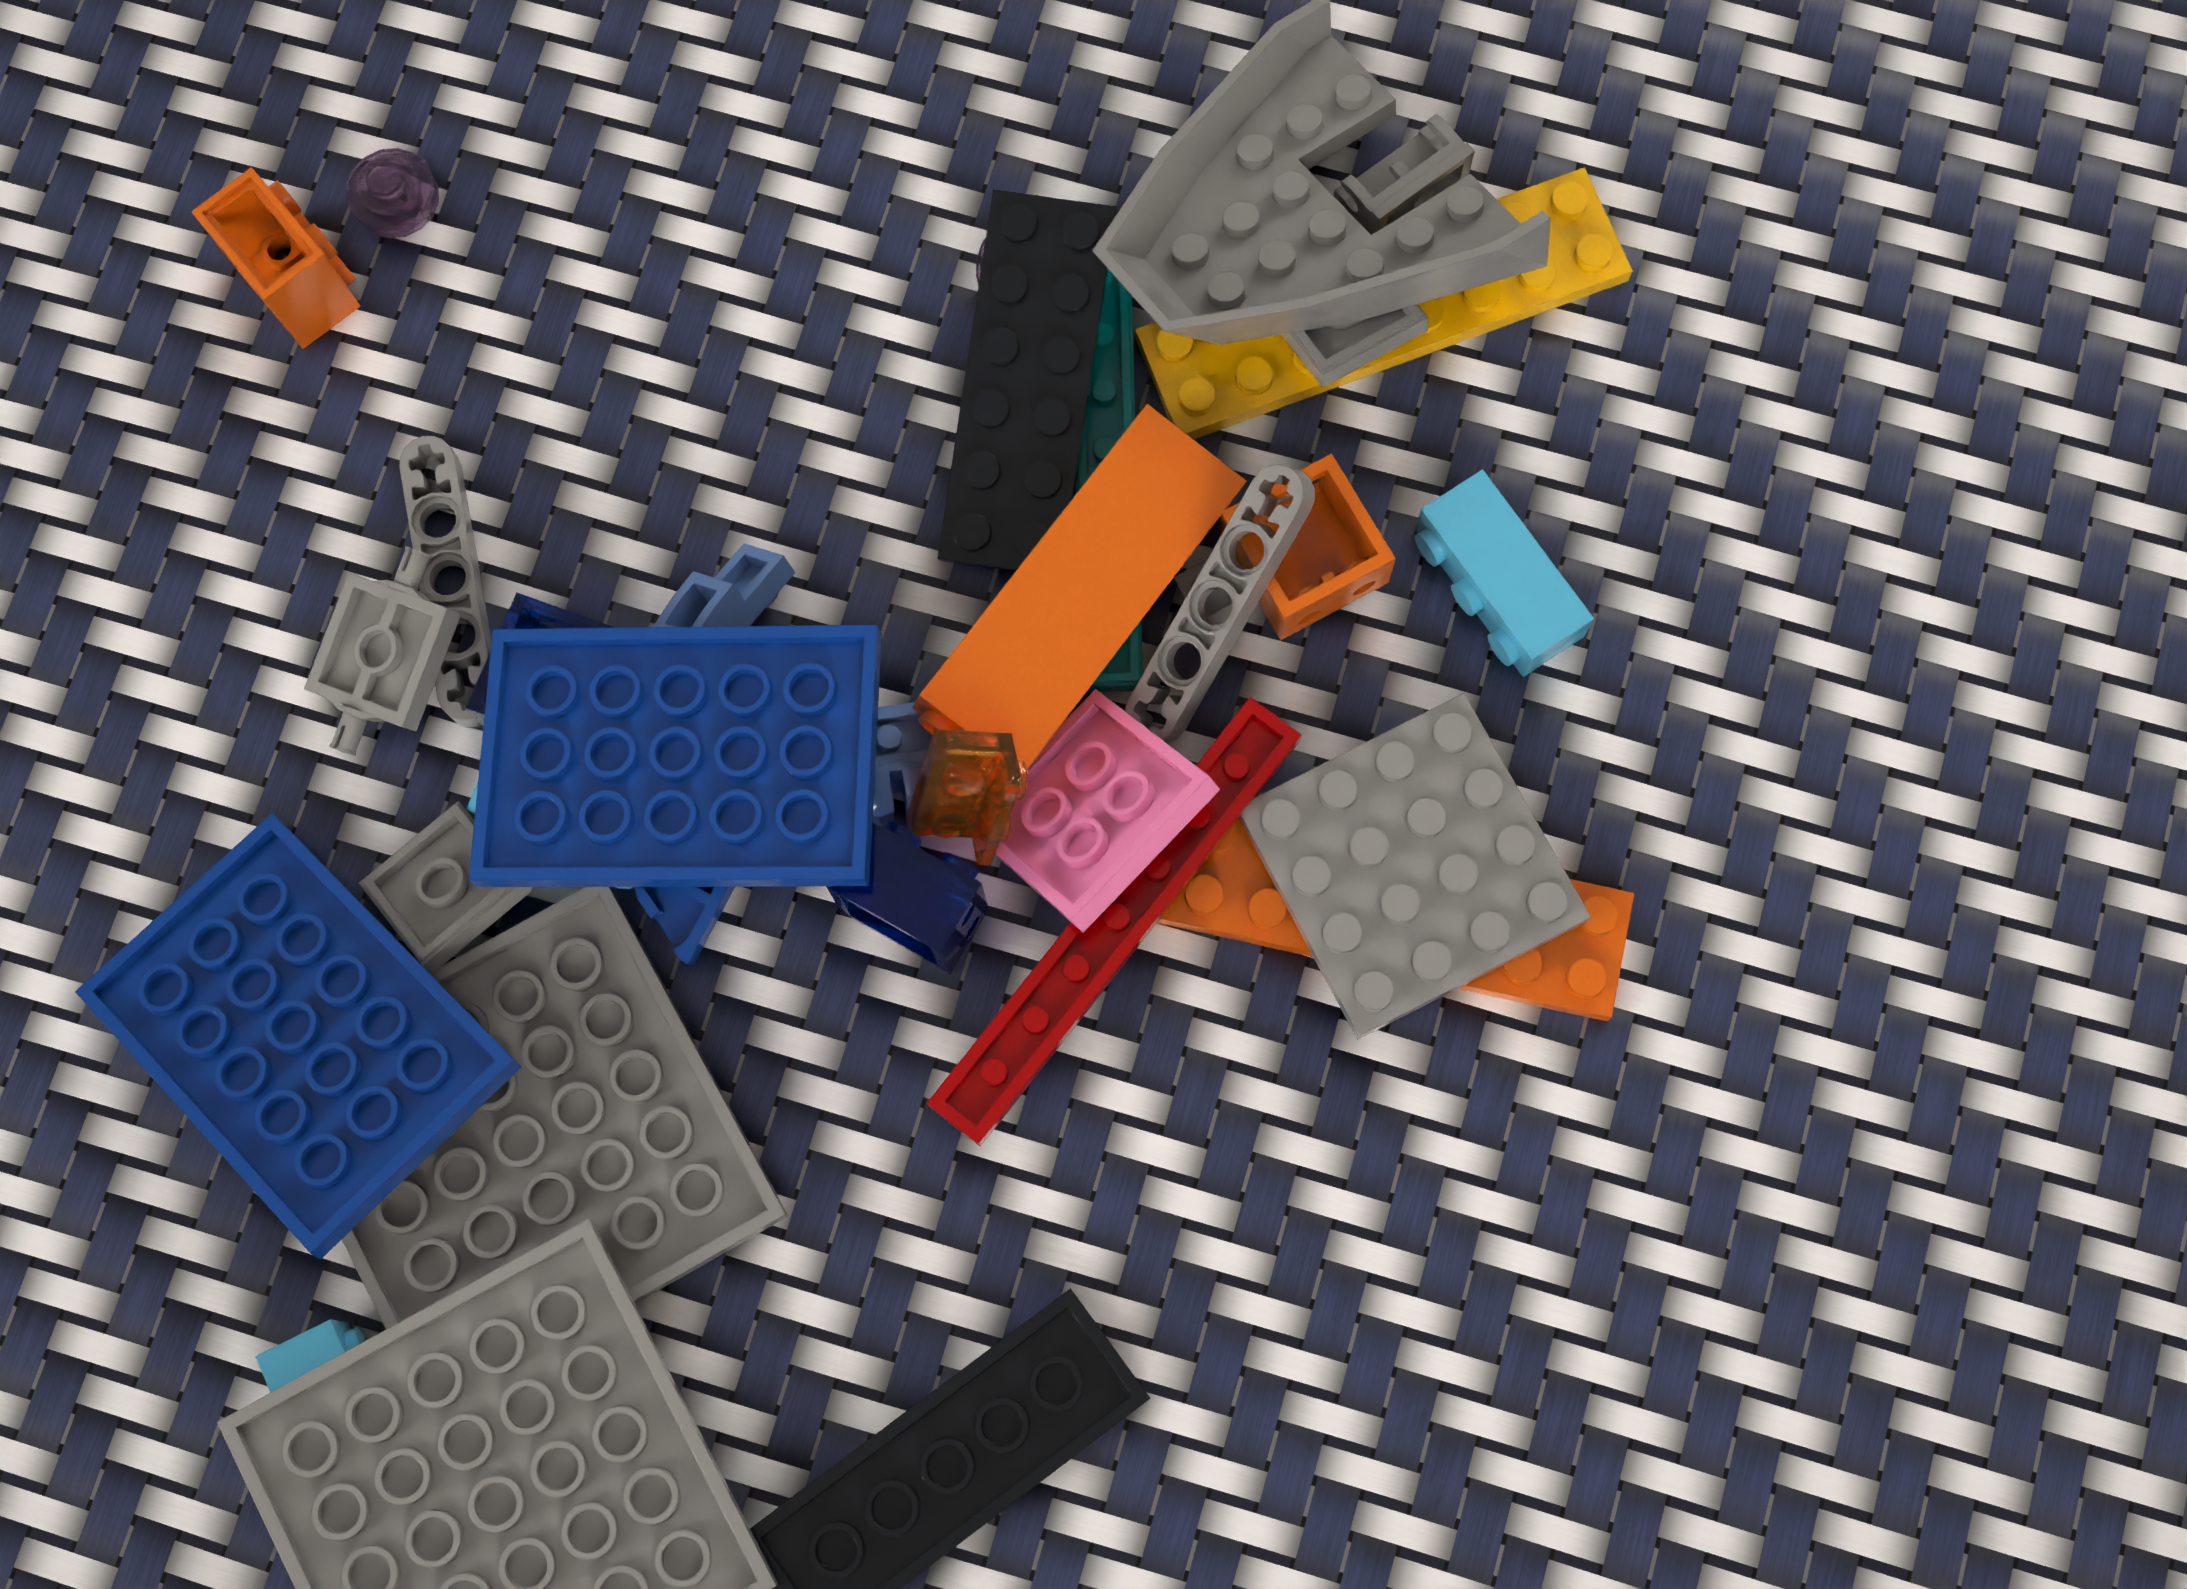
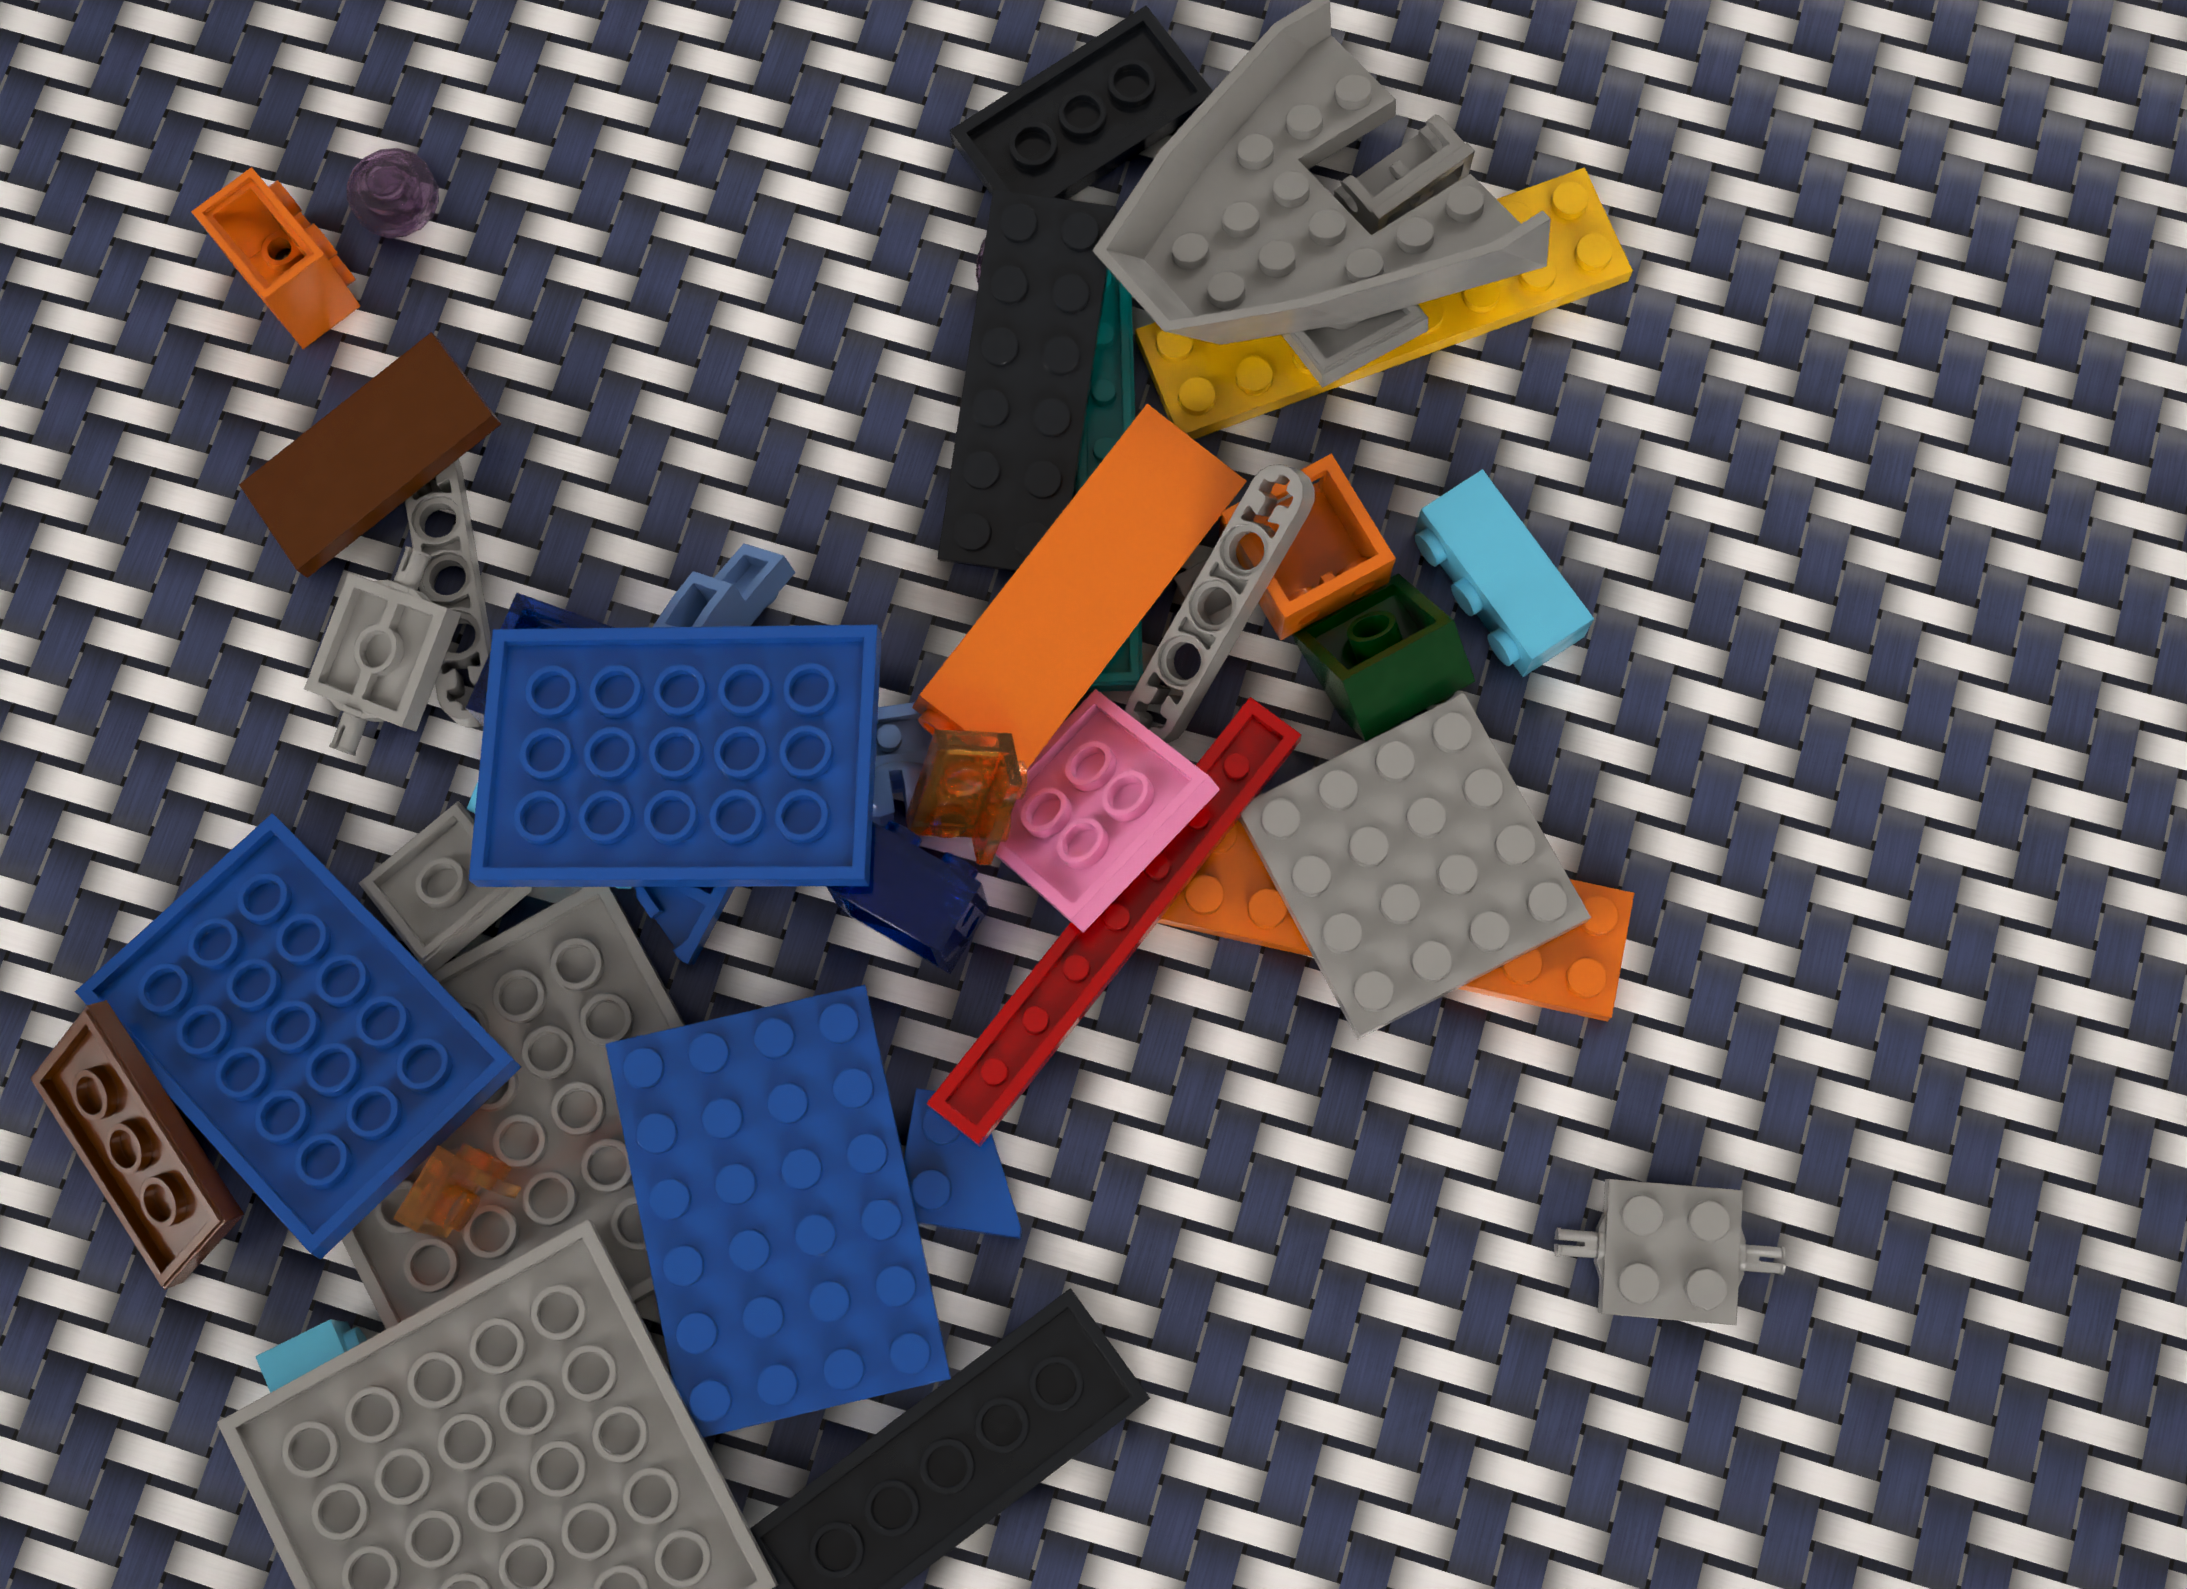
(136, 1145): none -> reddish brown tile
(369, 455): none -> reddish brown tile
(446, 1188): none -> clear orange bracket
(777, 1211): none -> blue plate
(954, 1178): none -> blue wing
(1084, 112): none -> black plate
(1386, 657): none -> dark green slope
(1670, 1251): none -> light grey plate

